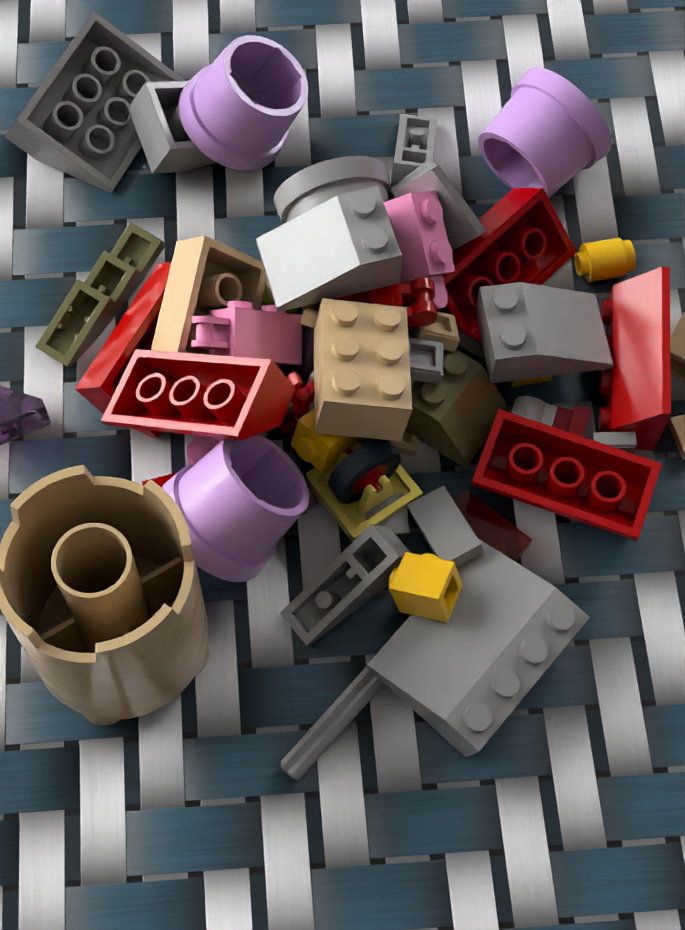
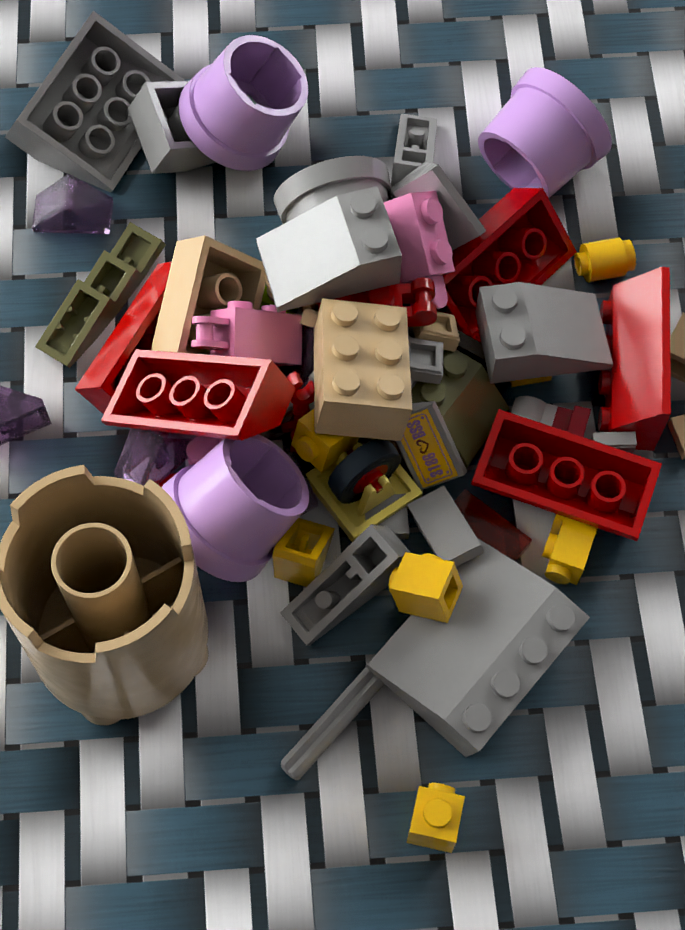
(72, 208): none -> clear purple slope
(151, 455): none -> clear purple slope
(302, 552): none -> yellow slope
(429, 447): none -> slope
(436, 817): none -> yellow brick
(567, 549): none -> yellow brick

